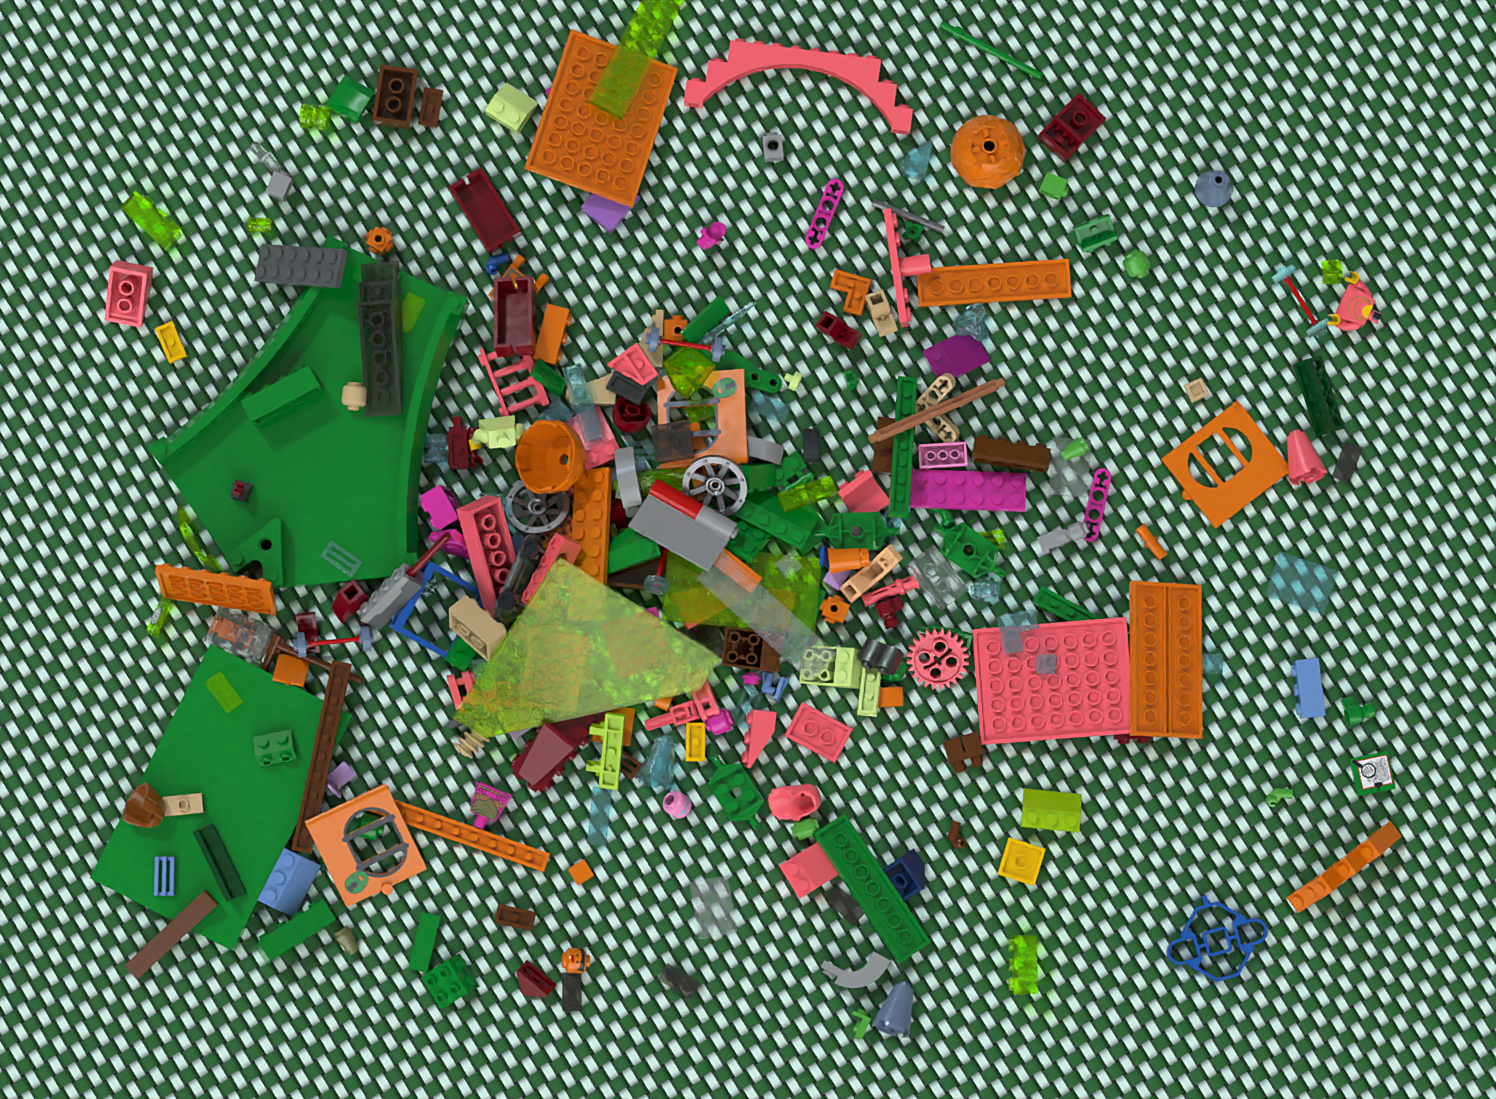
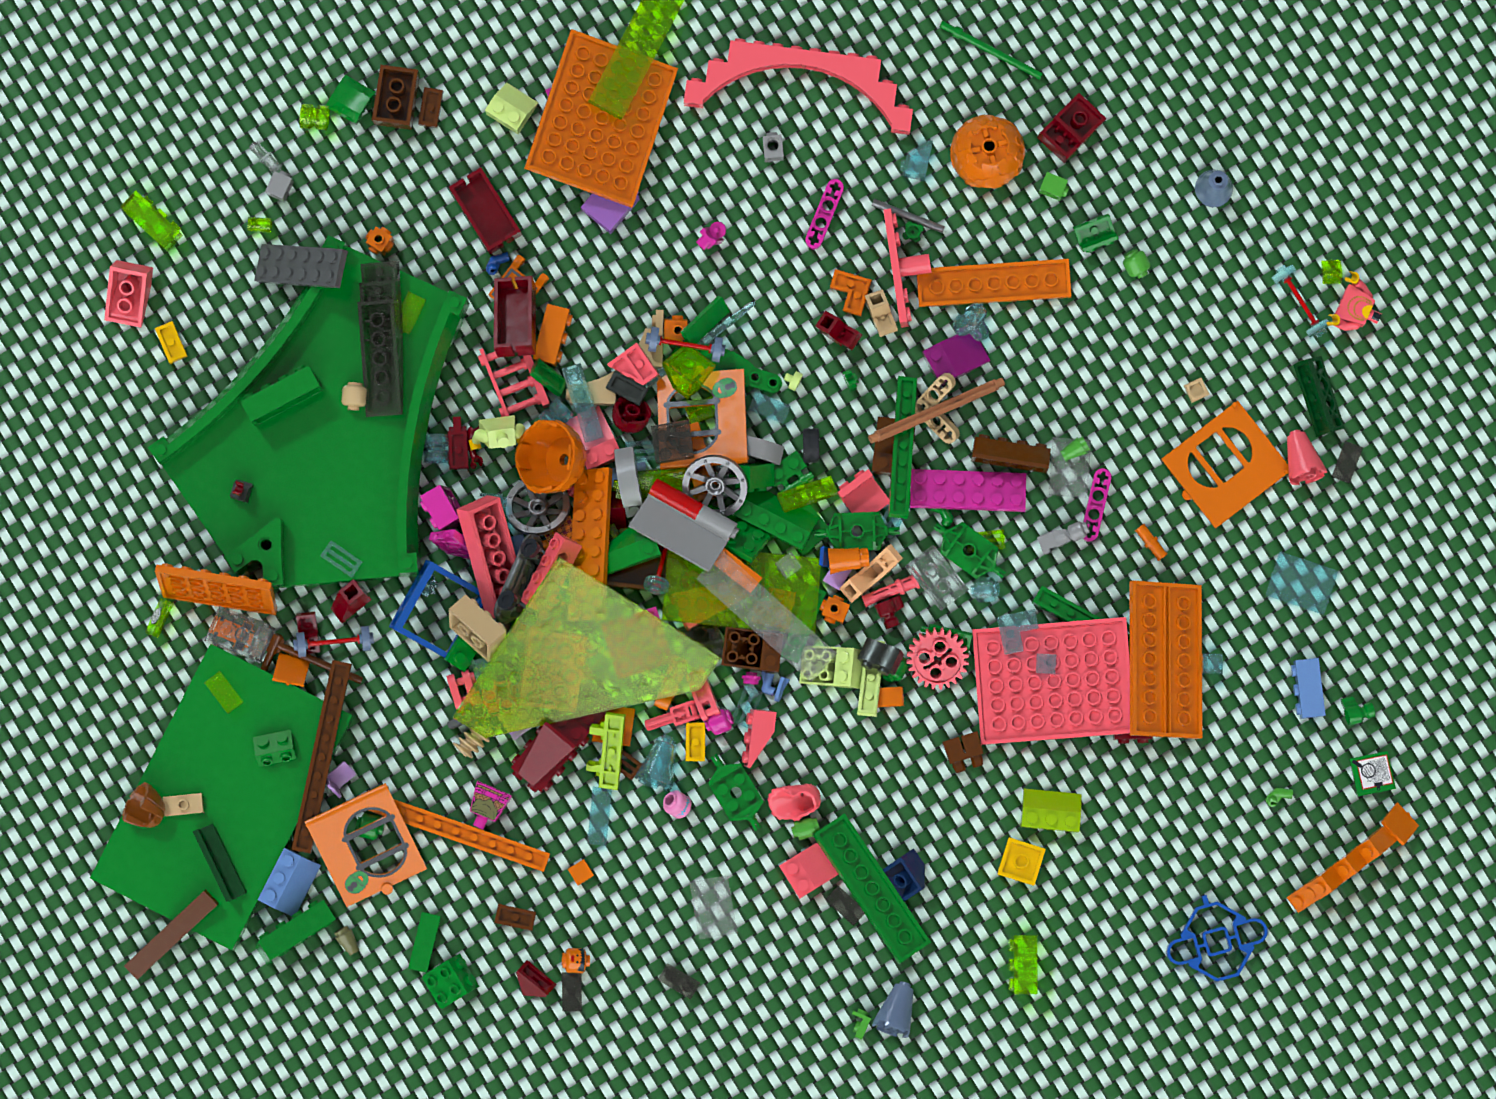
(164, 876): medium blue tile -> none
(185, 521): clear neon green slope -> none
(397, 589): piece -> none
(818, 732): coral tile -> none
(868, 974): light grey arch -> none
(942, 455): bright pink piece -> none
(954, 836): reddish brown arm -> none
(1399, 824): none -> orange piece

